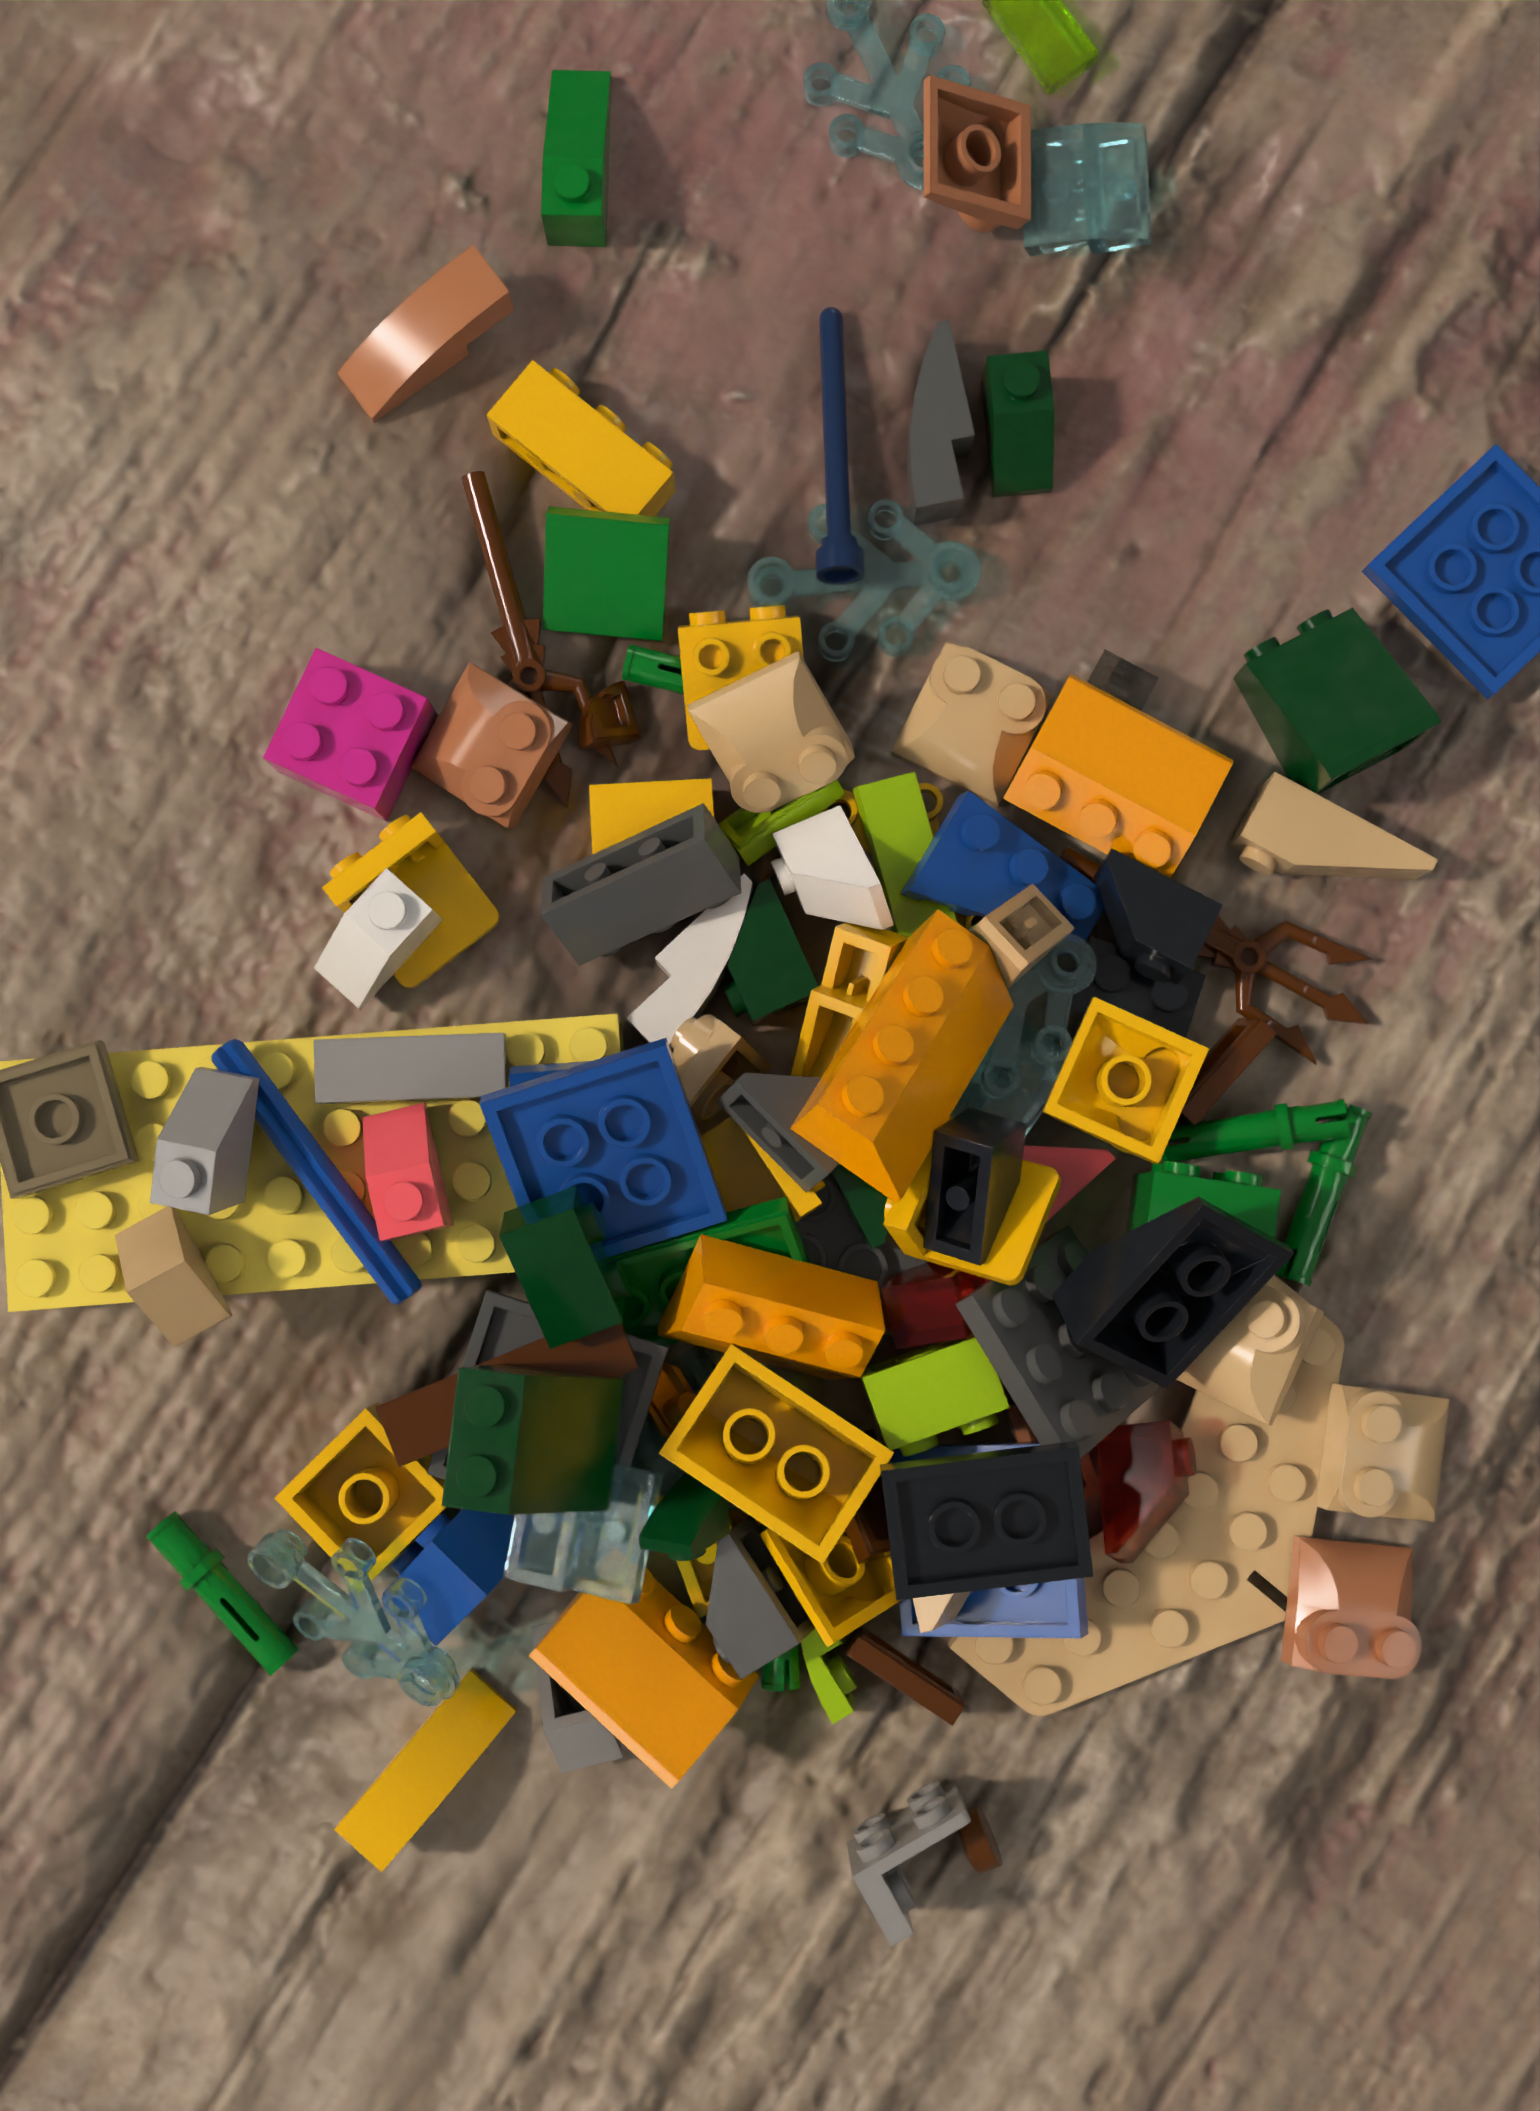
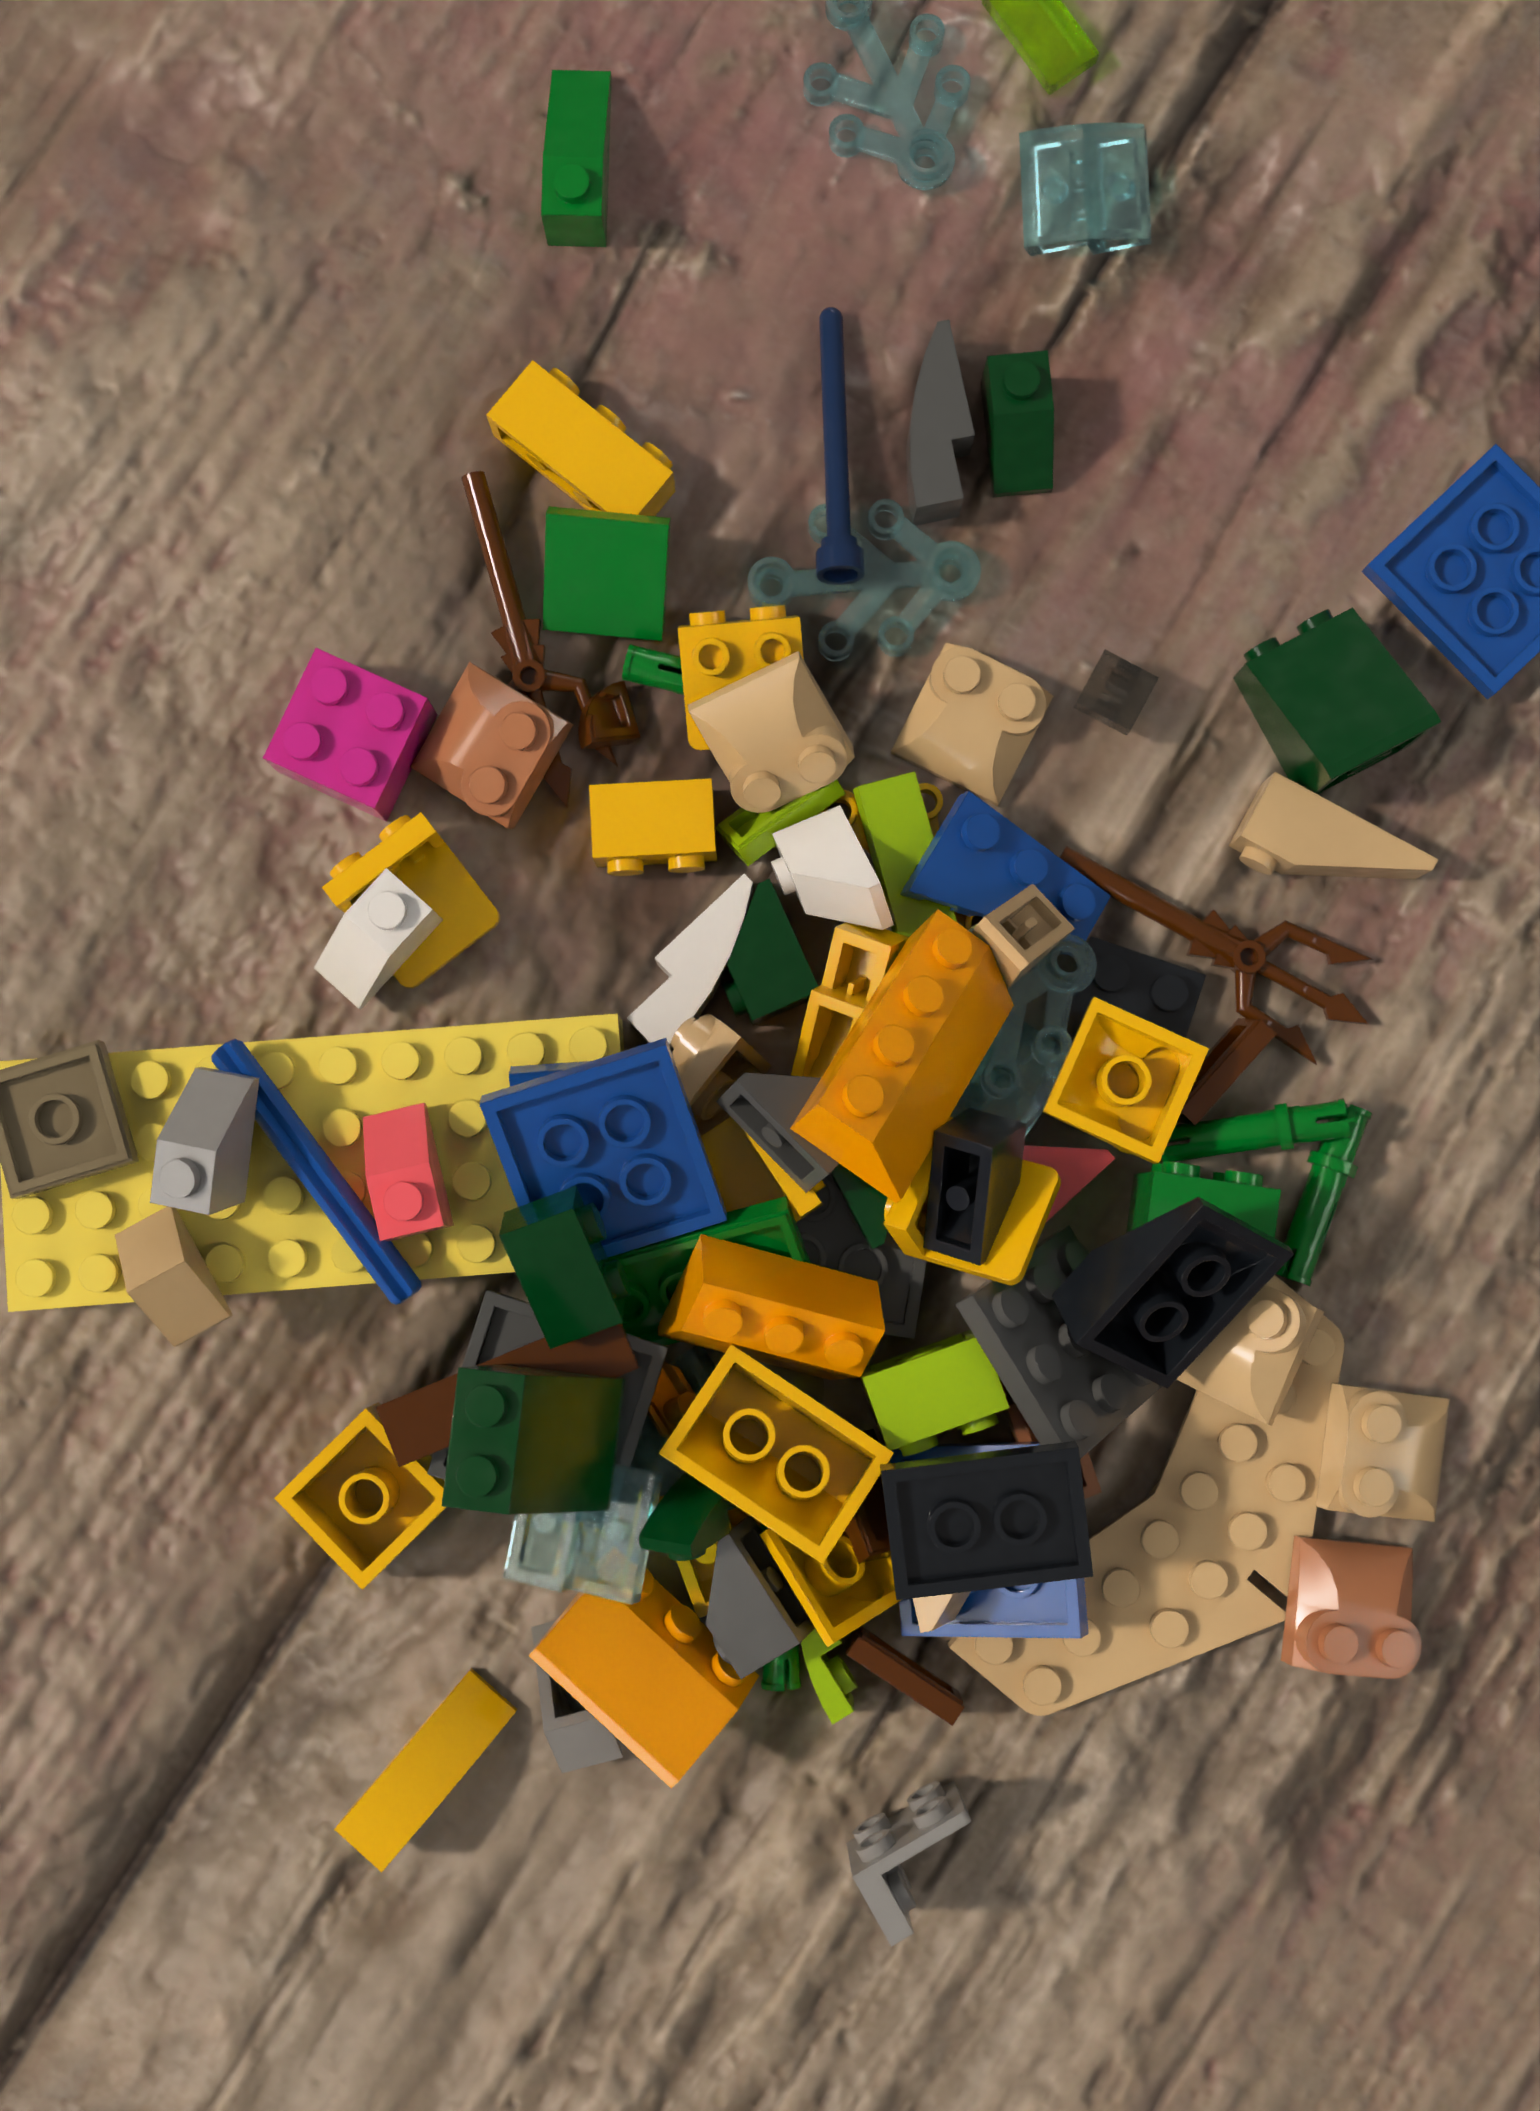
(221, 1592): green pin -> none
(409, 1067): light grey tile -> none
(421, 1669): clear light blue plant -> none
(426, 334): nougat slope -> none
(456, 1566): blue brick -> none
(641, 885): dark grey brick -> none
(922, 1307): clear red slope -> none
(977, 154): nougat slope -> none
(980, 1842): reddish brown tile -> none
(1118, 778): light orange slope -> none
(1141, 1483): clear red slope -> none
(1154, 917): black slope -> none

